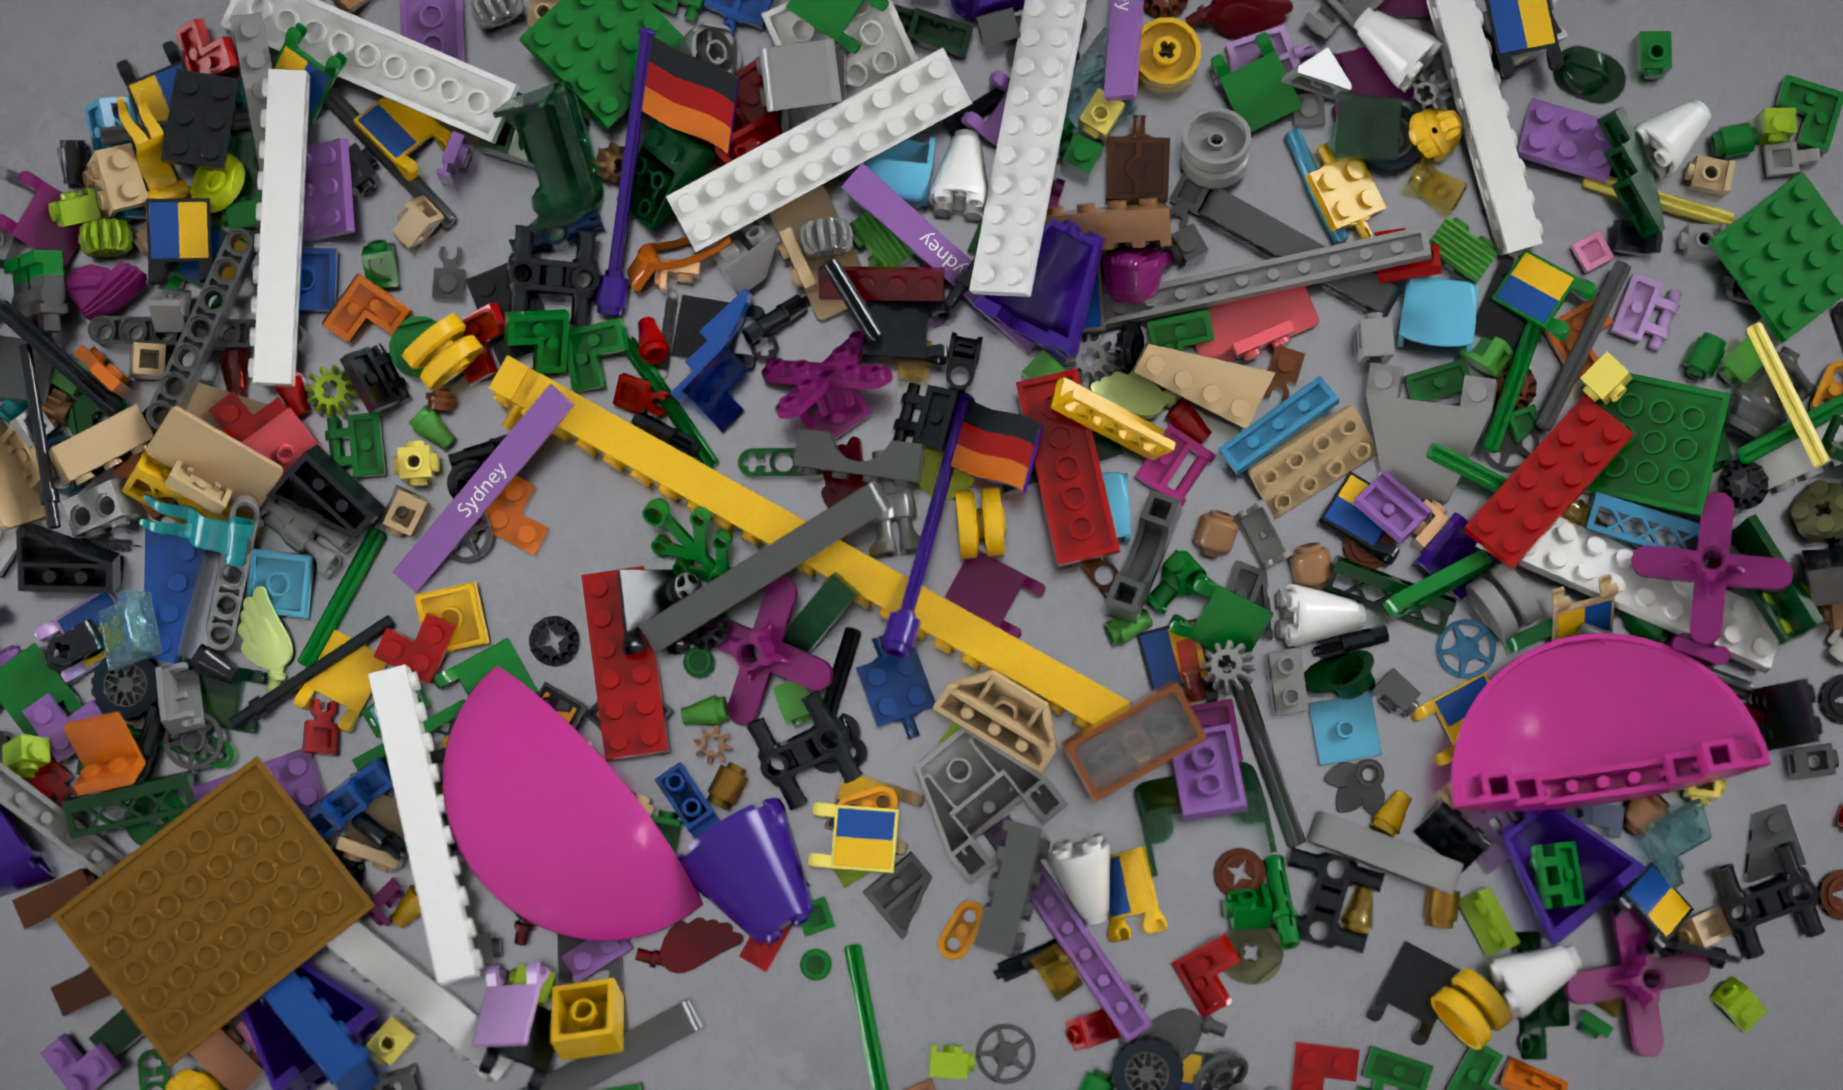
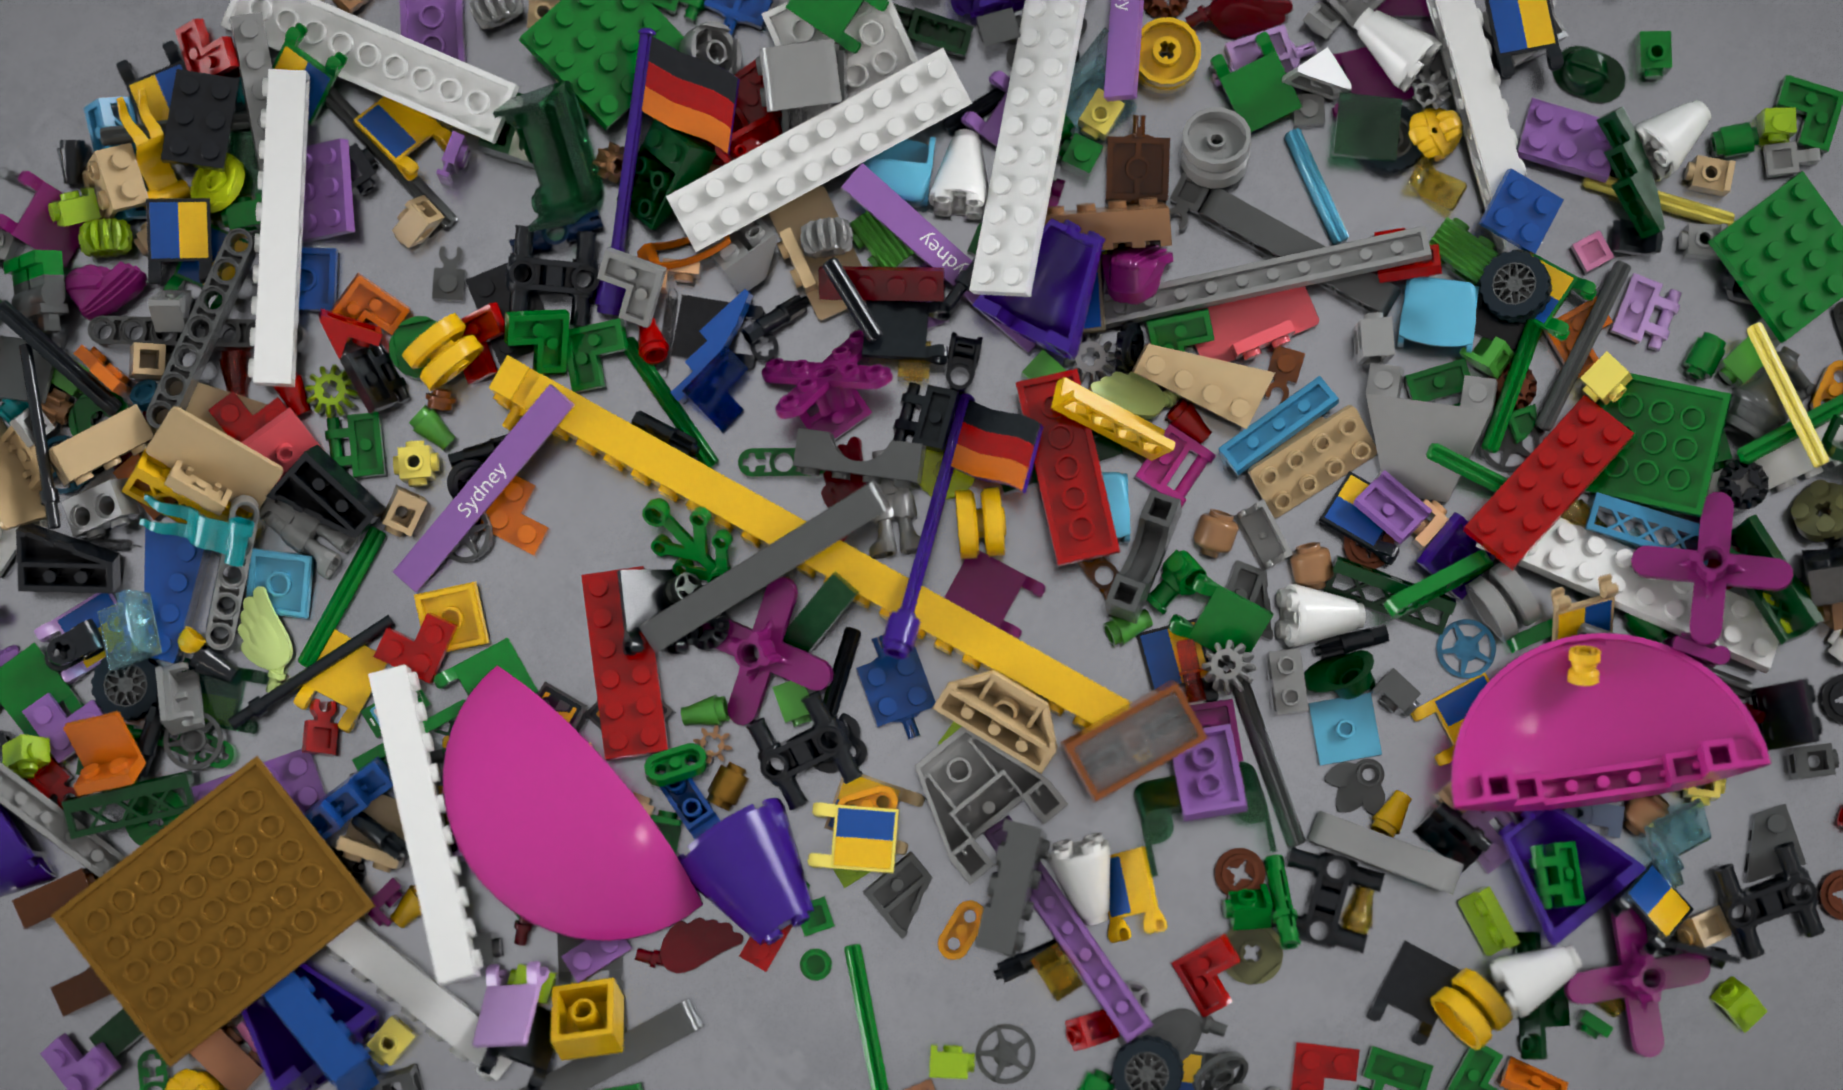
(143, 393): none -> dark azure tile
(190, 640): none -> yellow hinge
(341, 327): none -> red slope
(380, 263): green bracket -> none
(567, 646): black gear -> none
(635, 395): red plate -> none
(639, 278): none -> light grey plate
(674, 764): none -> green plate
(698, 662): green plate -> none
(1187, 246): dark grey brick -> none
(1345, 192): yellow plate -> none
(1442, 908): pearl gold brick -> none
(1516, 286): none -> black wheel
(1521, 211): none -> blue plate
(1584, 664): none -> yellow wheel

